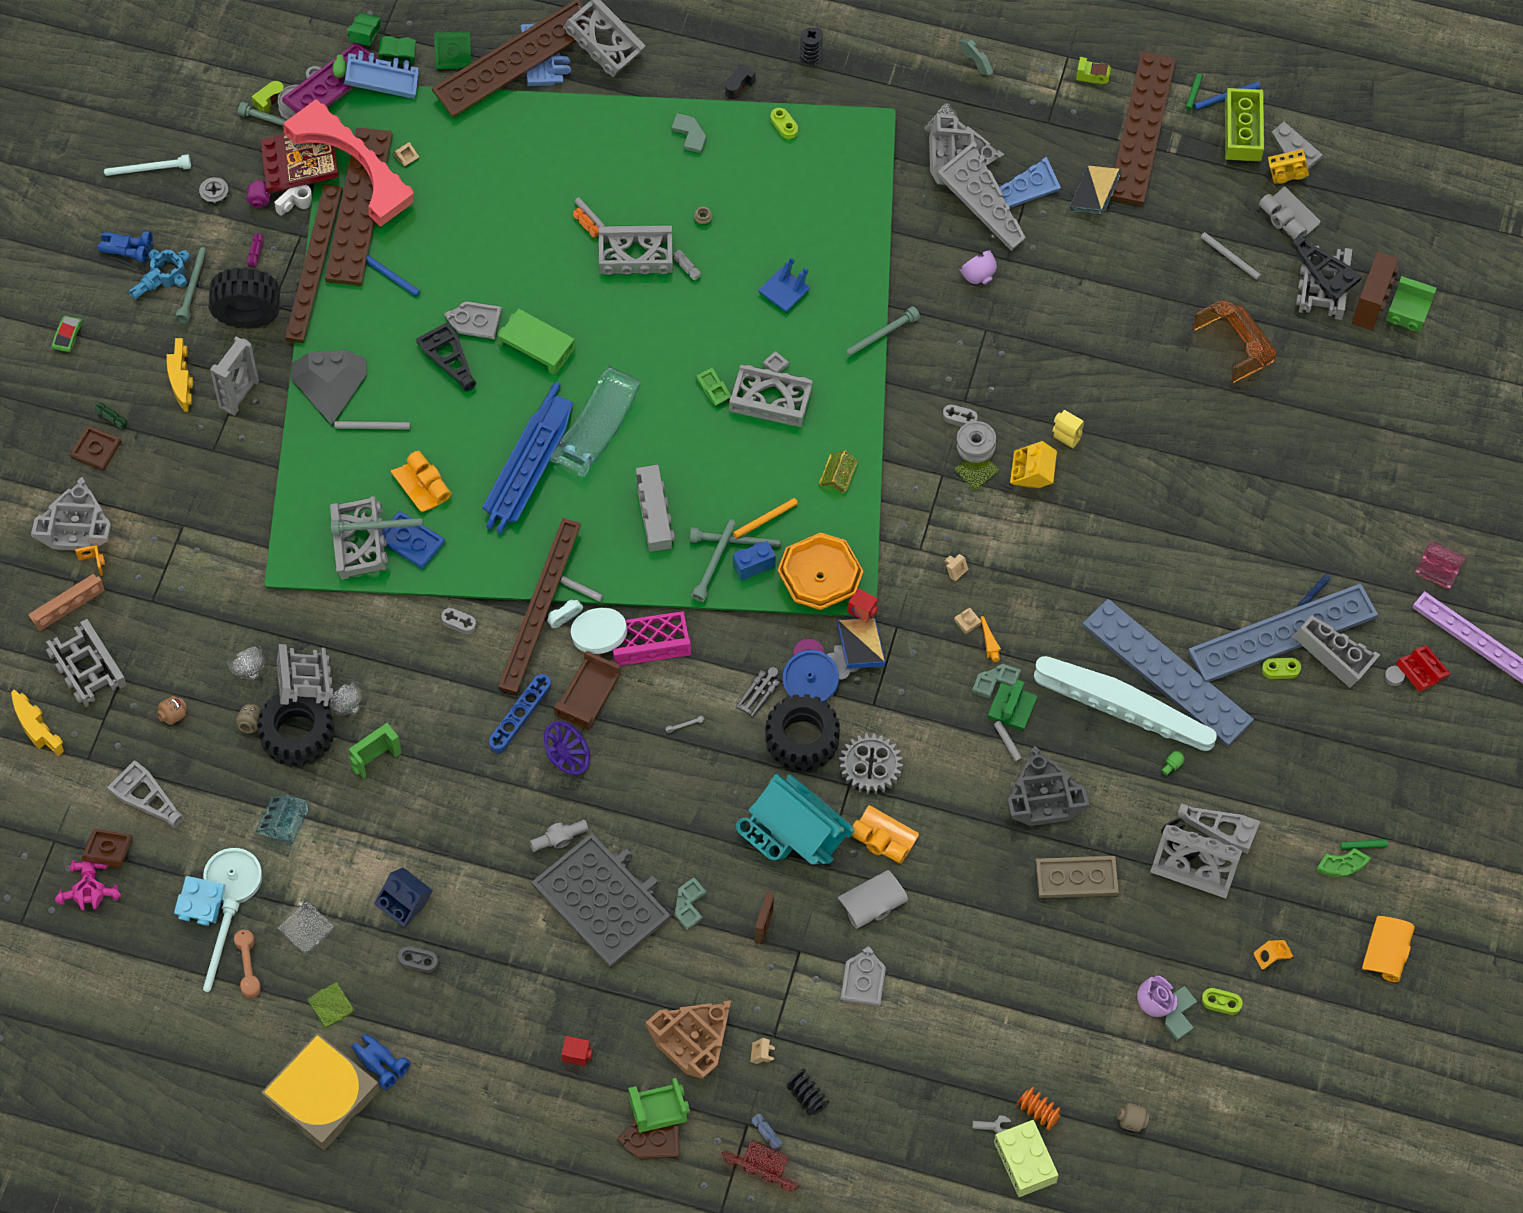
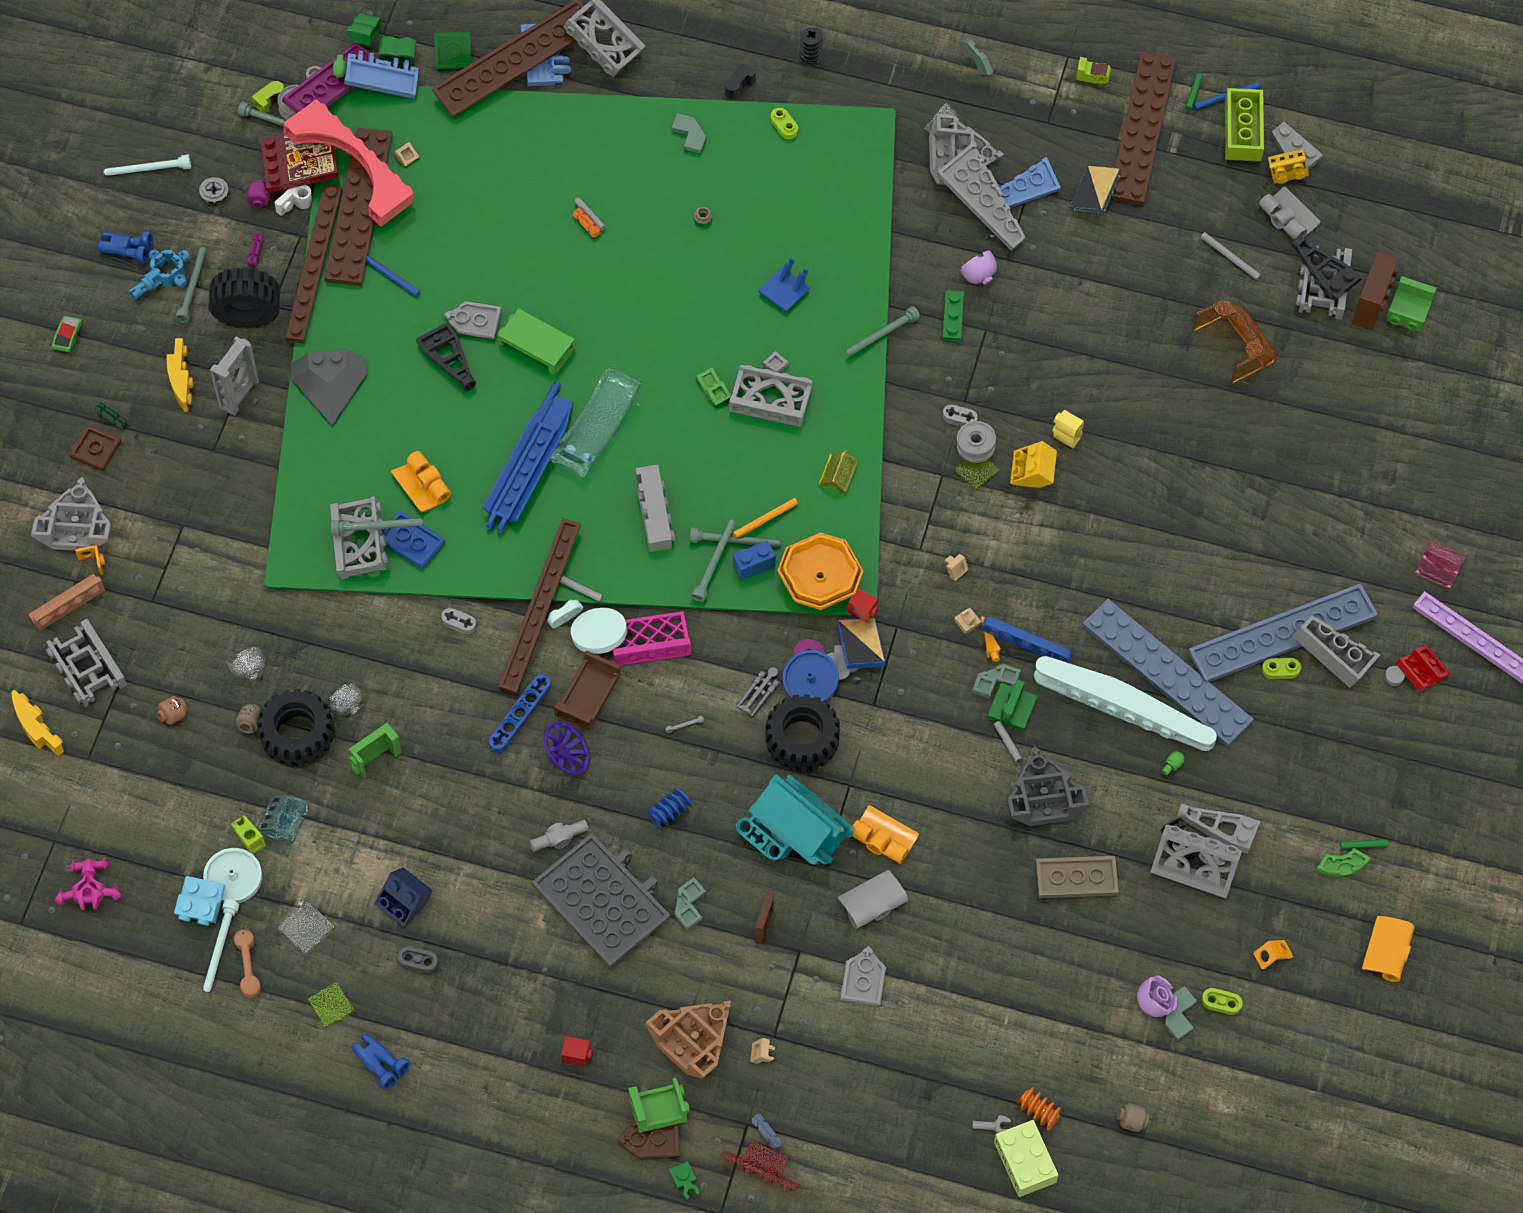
(107, 848): reddish brown tile -> none
(130, 780): light grey plate -> none
(248, 834): none -> lime leg
(303, 685): light grey fence -> none
(320, 1091): yellow tile -> none
(371, 425): light grey bar -> none
(624, 263): light grey fence -> none
(668, 807): none -> blue piece
(684, 1178): none -> green plate
(686, 264): light grey axle -> none
(805, 1093): black piece -> none
(853, 761): light grey gear -> none
(953, 316): none -> green plate
(1025, 640): none -> blue beam
(1314, 589): blue piece -> none

